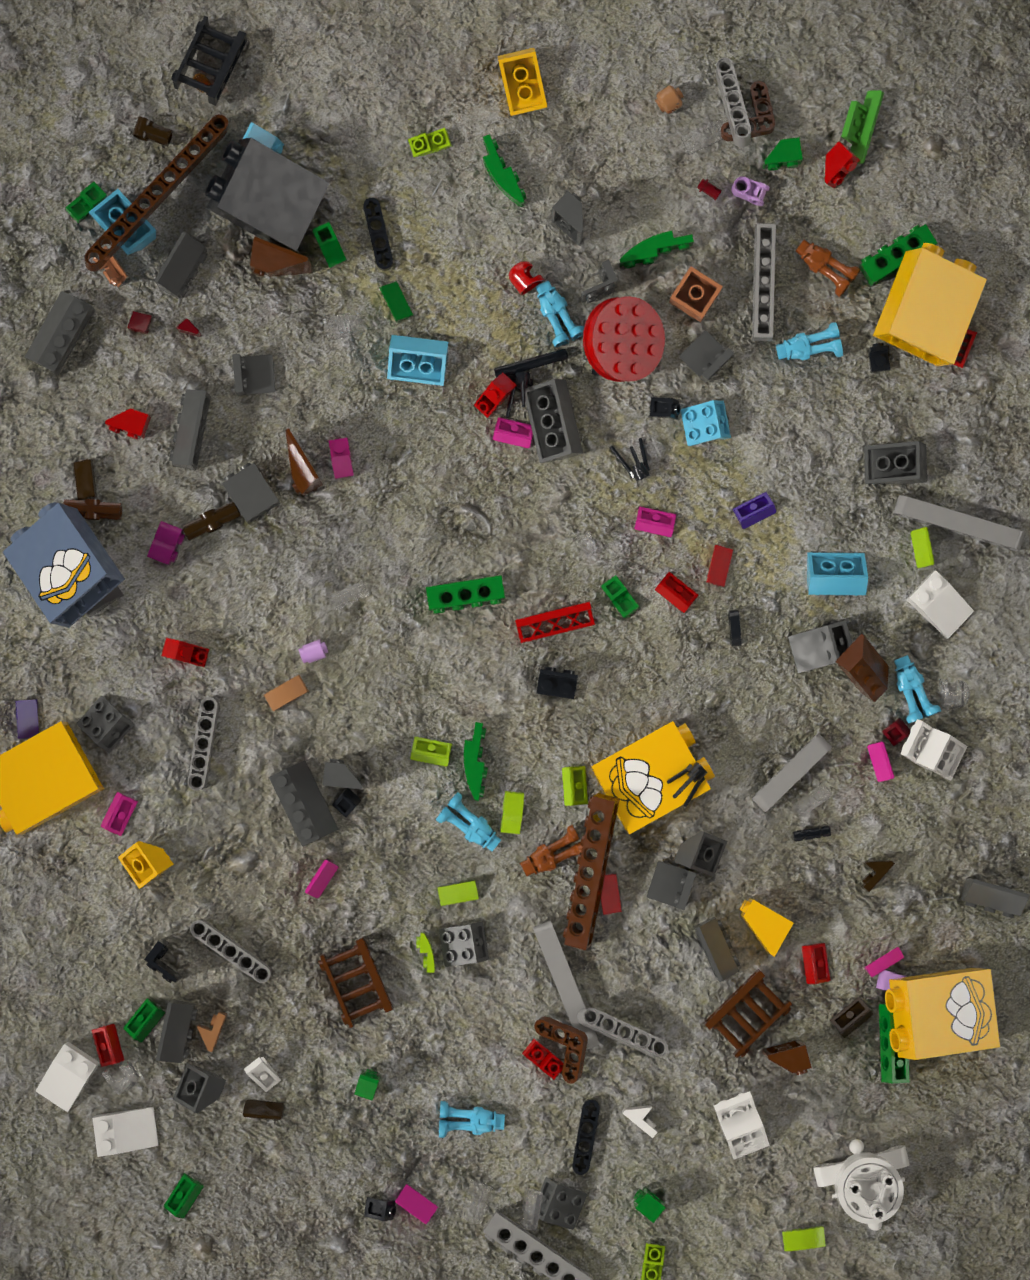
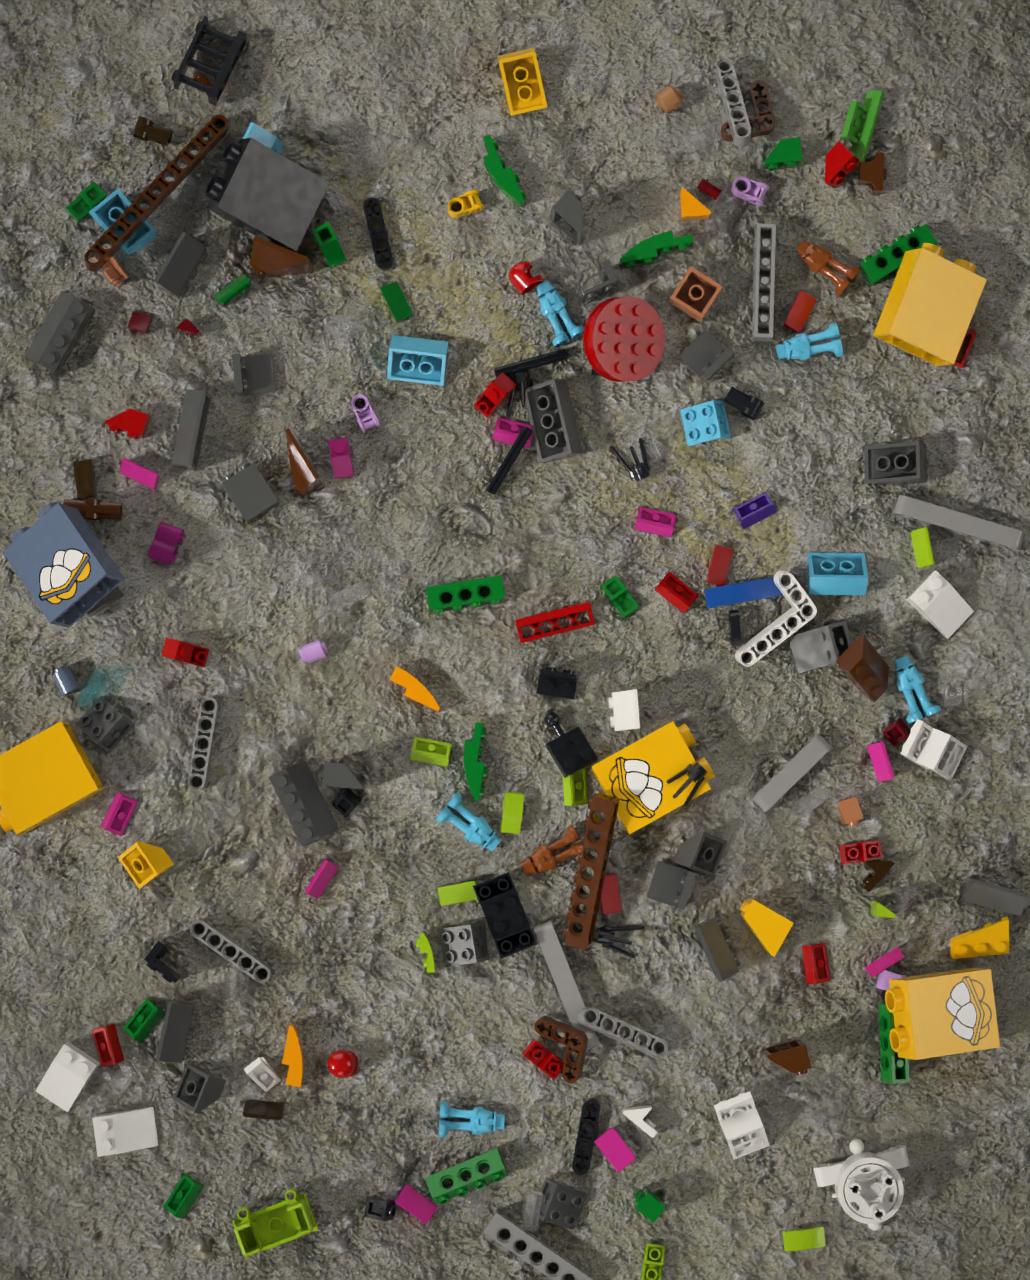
(27, 718): slope -> none
(65, 680): none -> sand blue brick
(90, 688): none -> clear light blue slope
(139, 473): none -> dark pink slope
(209, 1035): medium nougat slope -> none
(211, 521): dark brown piece -> none
(233, 290): none -> green slope
(274, 1224): none -> lime container
(286, 693): medium nougat slope -> none
(294, 1058): none -> light orange slope
(342, 1063): none -> red helmet
(364, 414): none -> lavender piece
(367, 1084): green slope -> none
(375, 984): reddish brown fence -> none
(415, 689): none -> light orange slope
(429, 143): lime slope -> none
(456, 1174): none -> green brick
(466, 203): none -> yellow piece
(505, 915): none -> black slope
(509, 460): none -> black axle
(570, 749): none -> black plate
(607, 937): none -> black plant
(615, 1149): none -> dark pink slope
(625, 710): none -> white slope
(664, 408): black bracket -> none
(691, 208): none -> light orange slope
(729, 1008): reddish brown fence -> none
(741, 592): none -> blue slope
(748, 405): none -> black piece
(780, 623): none -> white beam
(799, 312): none -> red slope
(812, 833): black axle -> none
(850, 811): none -> nougat brick
(851, 1017): dark brown slope -> none
(861, 852): none -> red slope
(873, 173): none -> reddish brown brick
(879, 358): black bracket -> none
(880, 911): none -> lime slope
(989, 940): none -> yellow wing

